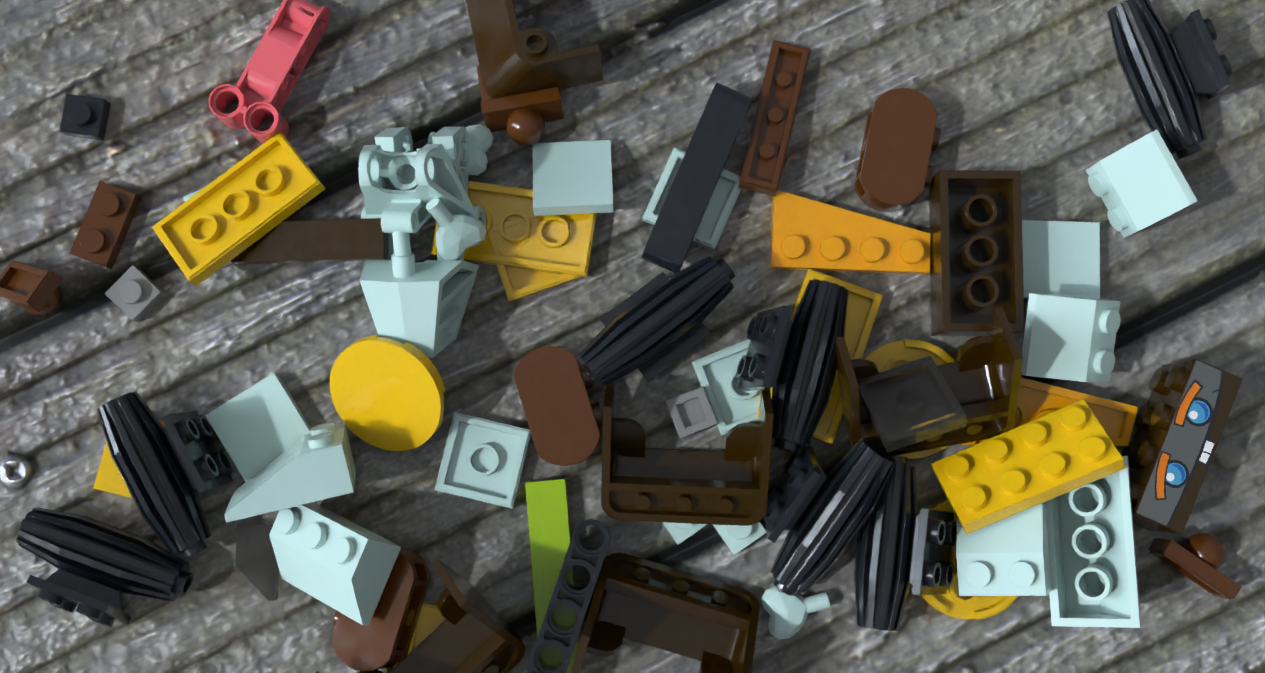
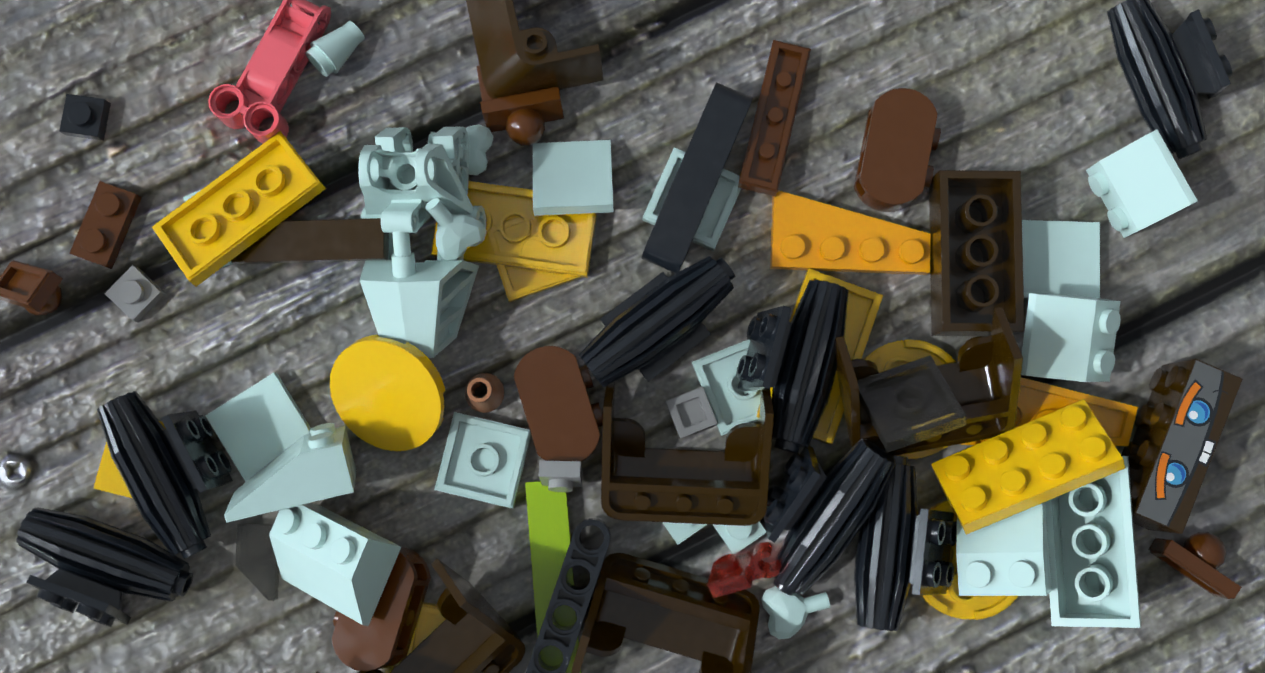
(334, 48): none -> light aqua cone
(494, 395): none -> nougat cone
(561, 475): none -> light grey plate
(737, 572): none -> clear red plate

